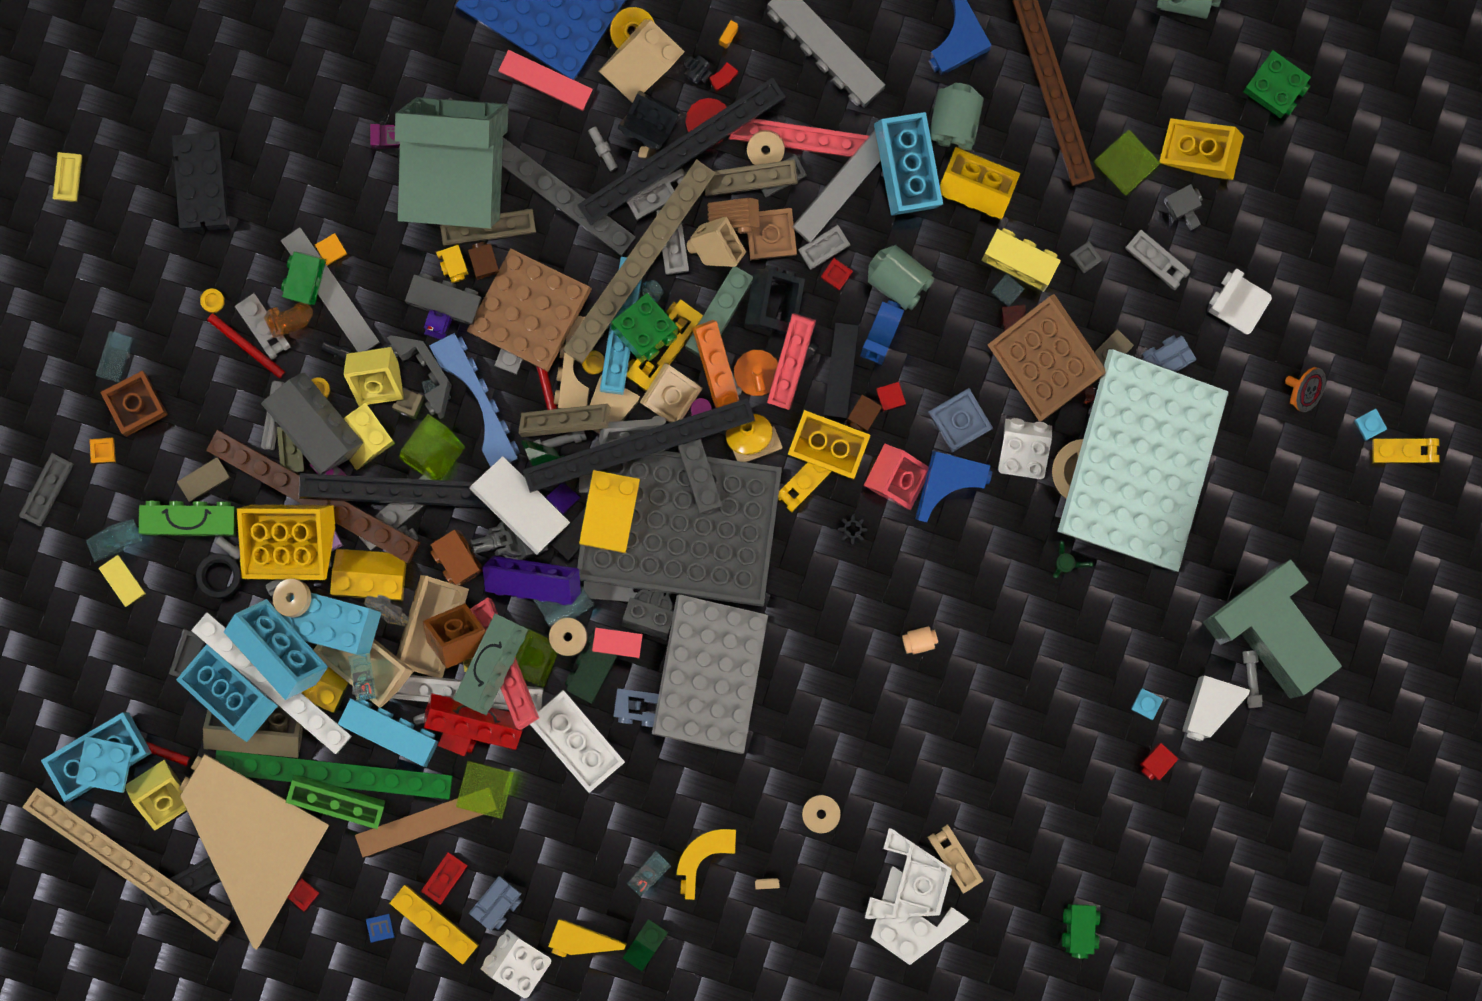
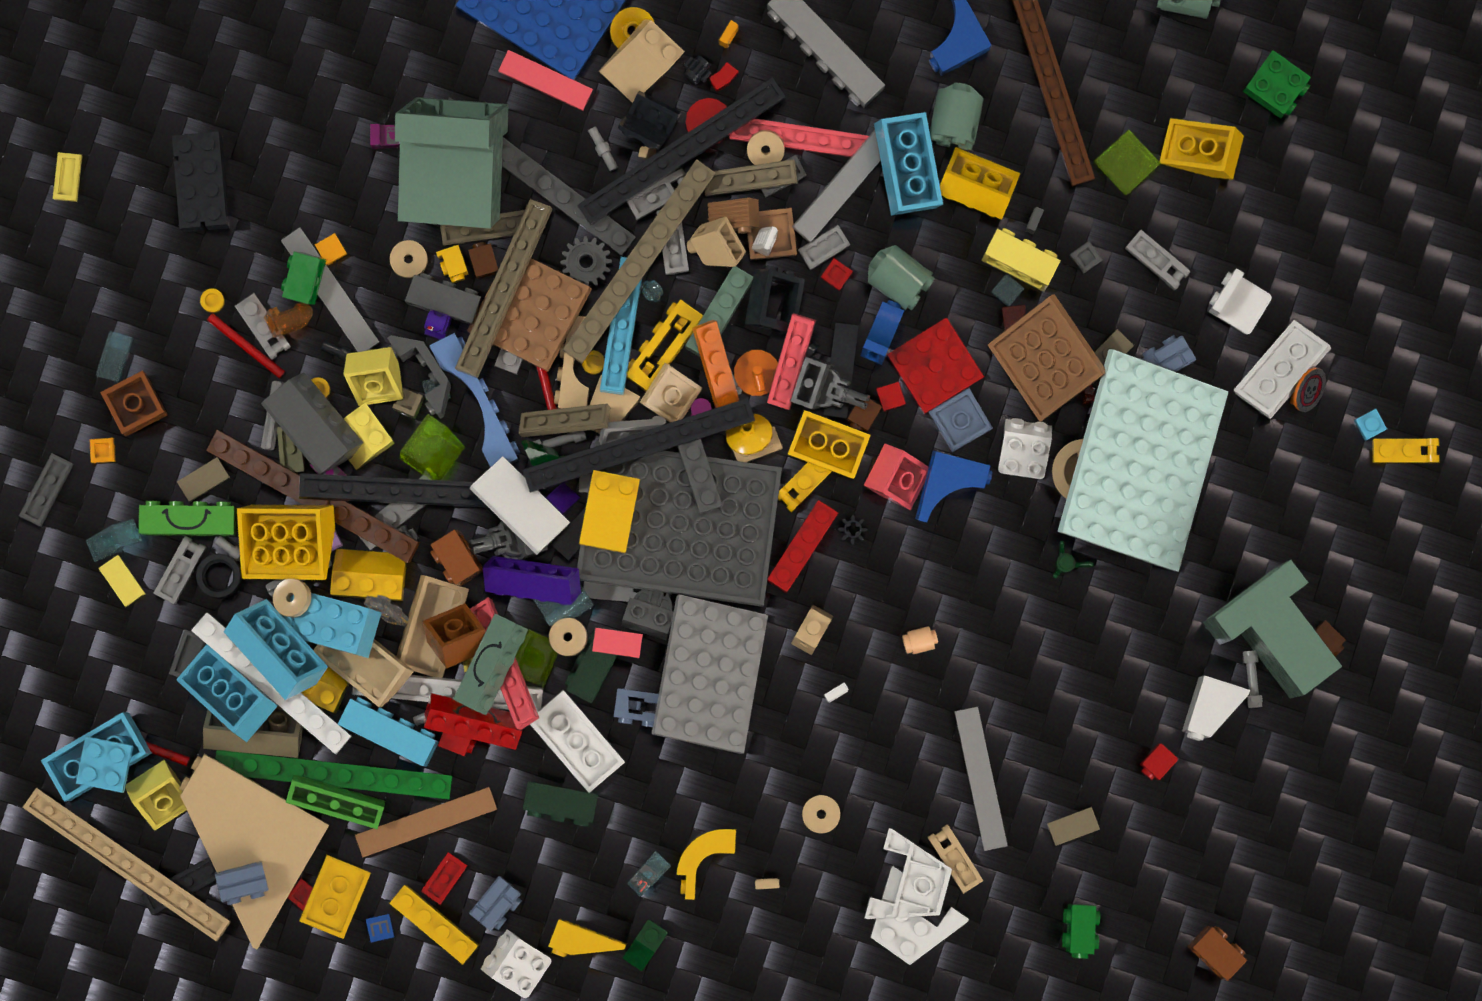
(179, 570): none -> light grey plate
(241, 882): none -> sand blue brick
(335, 896): none -> yellow tile
(362, 676): clear light blue leg -> none
(404, 249): none -> tan piece
(485, 789): clear neon green tile -> none
(503, 288): none -> dark tan tile
(560, 803): none -> clear green brick
(591, 250): none -> dark grey gear
(645, 328): green brick -> none
(765, 240): none -> white slope
(802, 546): none -> red brick
(812, 629): none -> tan torso
(820, 386): none -> dark grey brick
(836, 692): none -> white tile
(935, 366): none -> red plate
(980, 778): none -> light grey tile
(1034, 220): none -> dark grey tile
(1073, 826): none -> dark tan tile
(1147, 704): medium azure plate -> none
(1184, 204): dark grey brick -> none
(1217, 952): none -> dark orange brick
(1281, 368): none -> white plate
(1330, 637): none -> reddish brown brick

